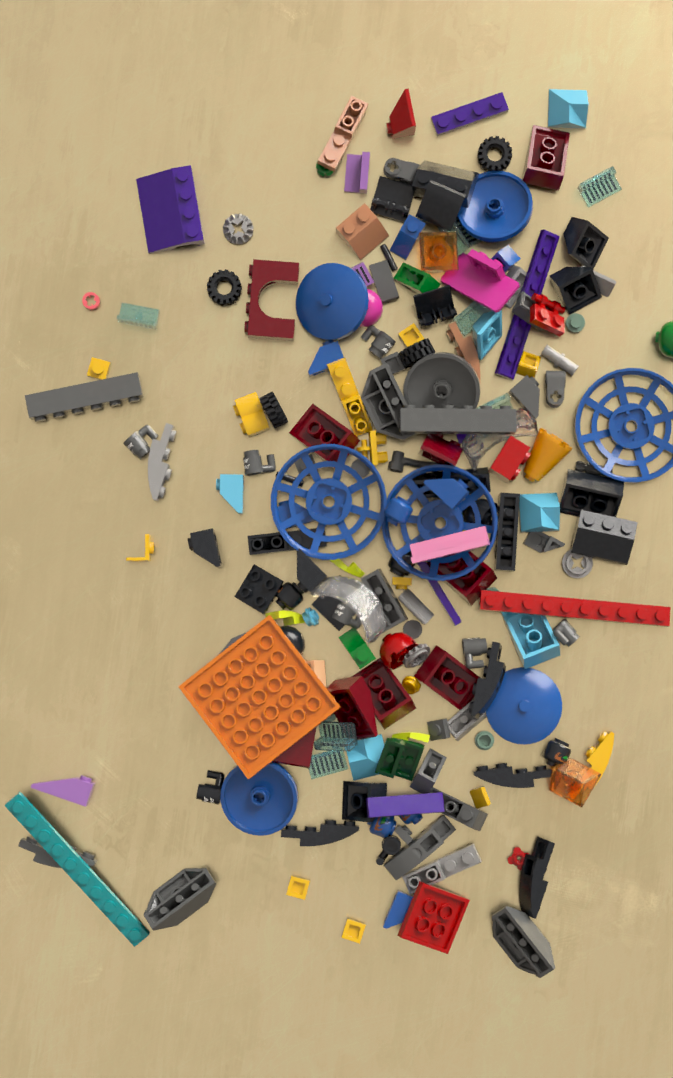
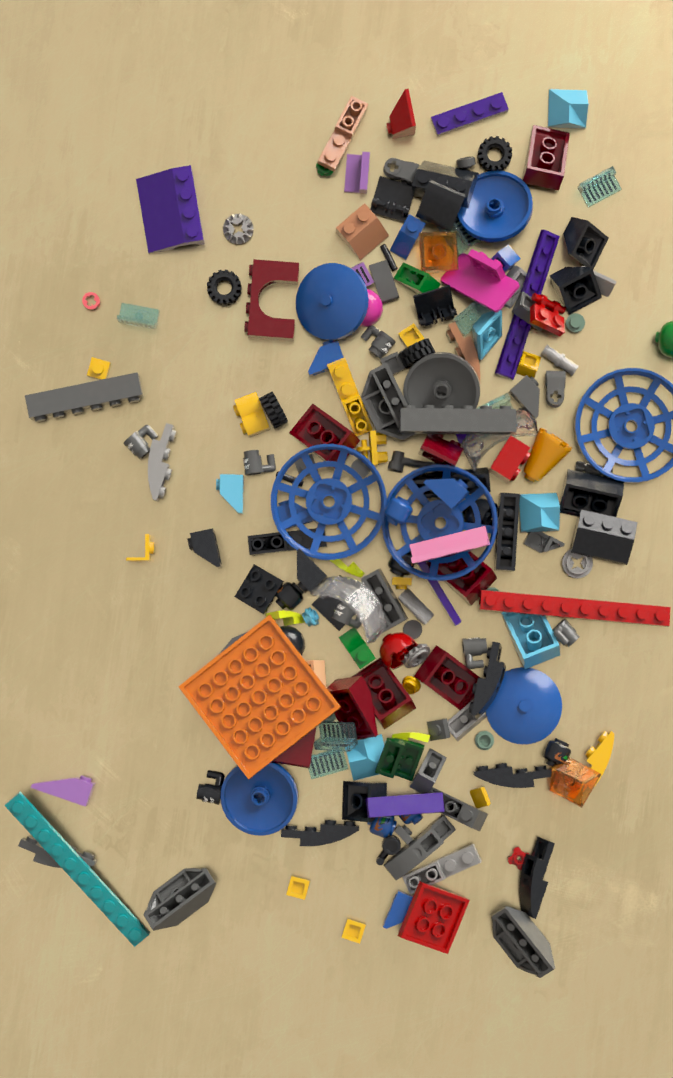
(466, 162): none -> dark grey tile

